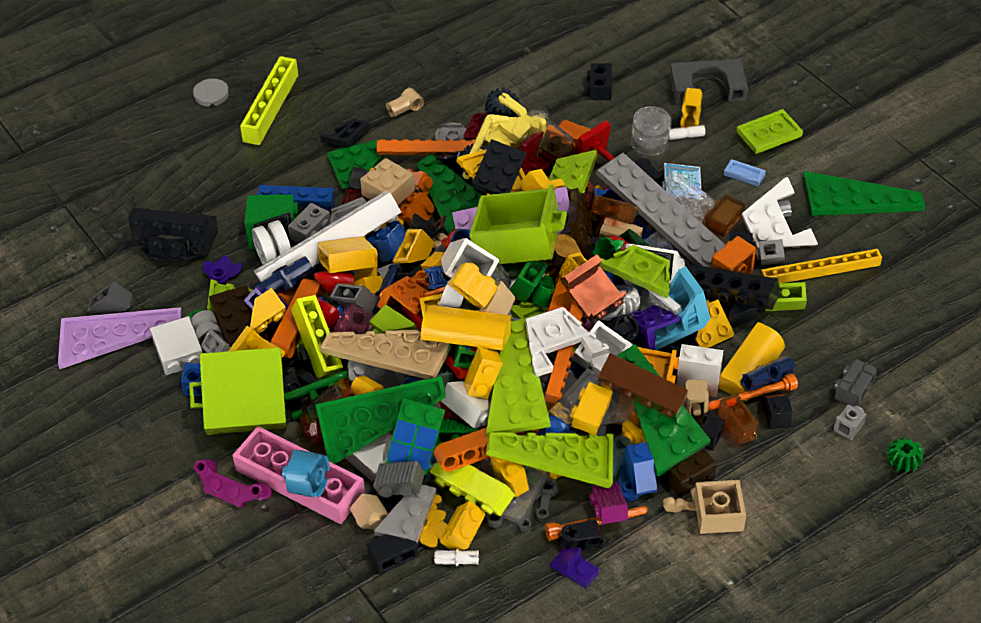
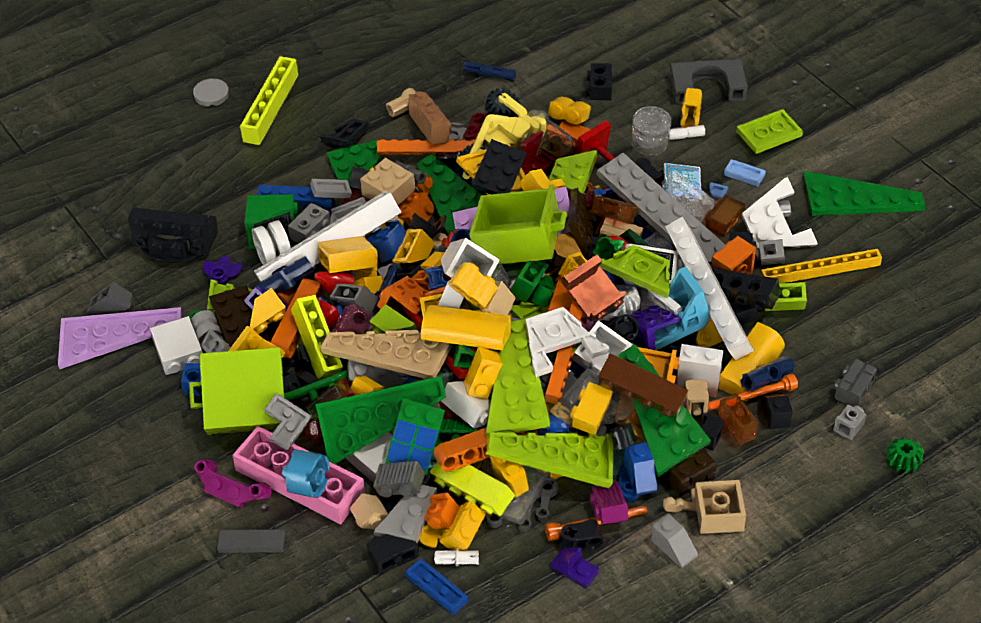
(251, 541): none -> dark grey tile
(291, 420): none -> light grey tile
(330, 188): none -> light grey tile
(419, 176): none -> dark grey pin
(429, 118): none -> medium nougat brick
(436, 586): none -> blue tile
(441, 511): none -> orange brick
(493, 71): none -> dark blue axle
(569, 110): none -> yellow brick
(623, 436): none -> black leg
(673, 541): none -> light grey slope
(717, 191): none -> medium blue tile
(717, 303): none -> white brick

